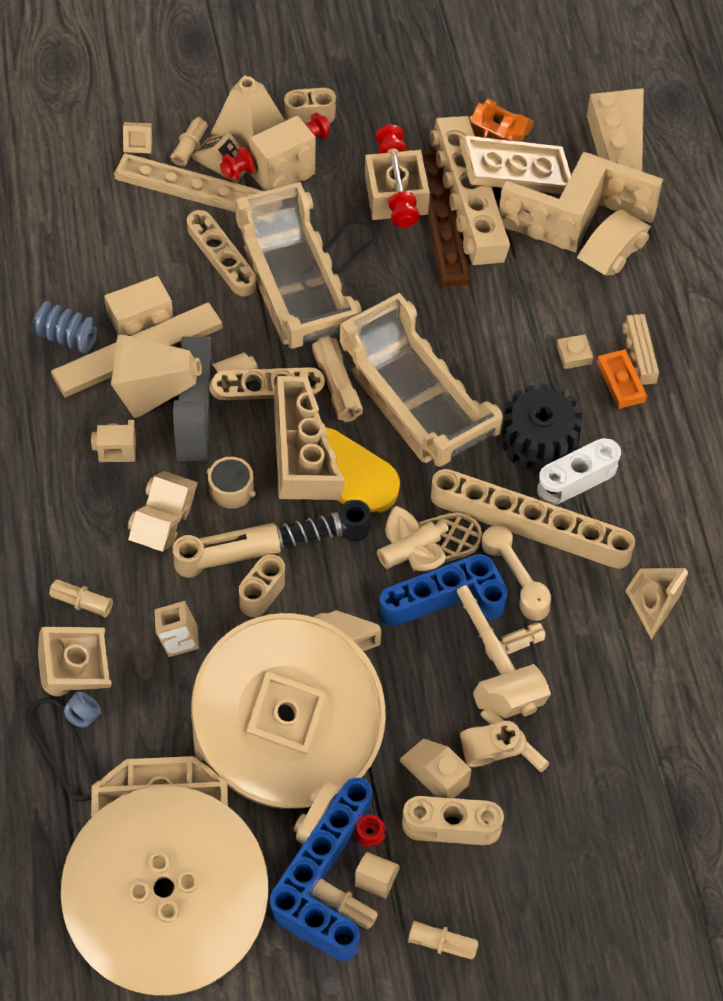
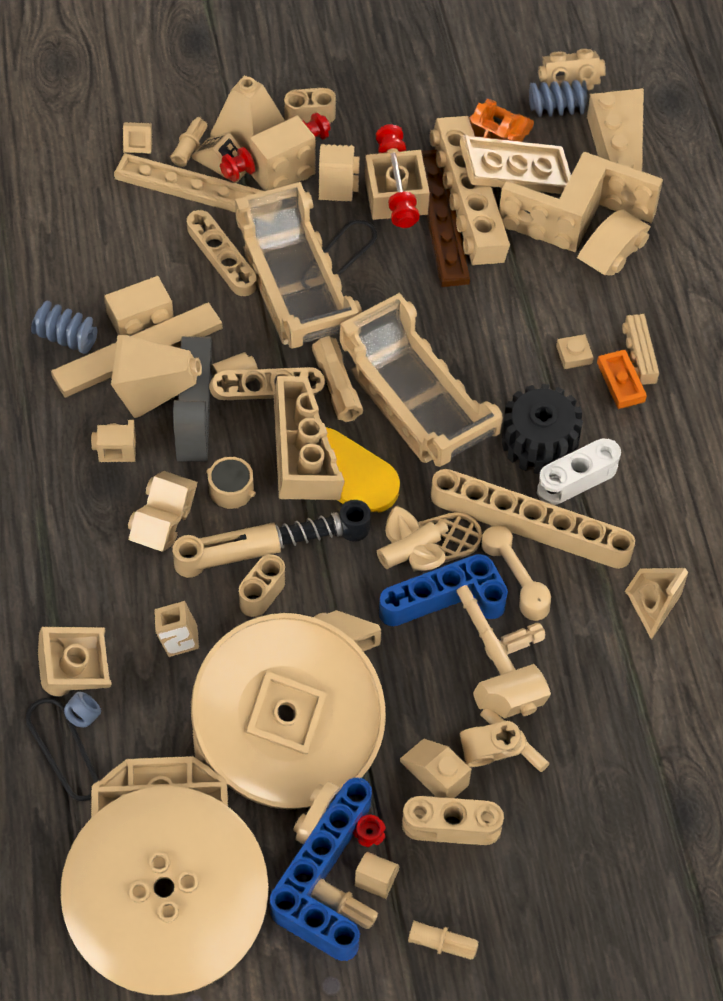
(81, 598): tan axle -> none
(336, 172): none -> tan brick
(558, 97): none -> sand blue piece
(577, 66): none -> tan brick

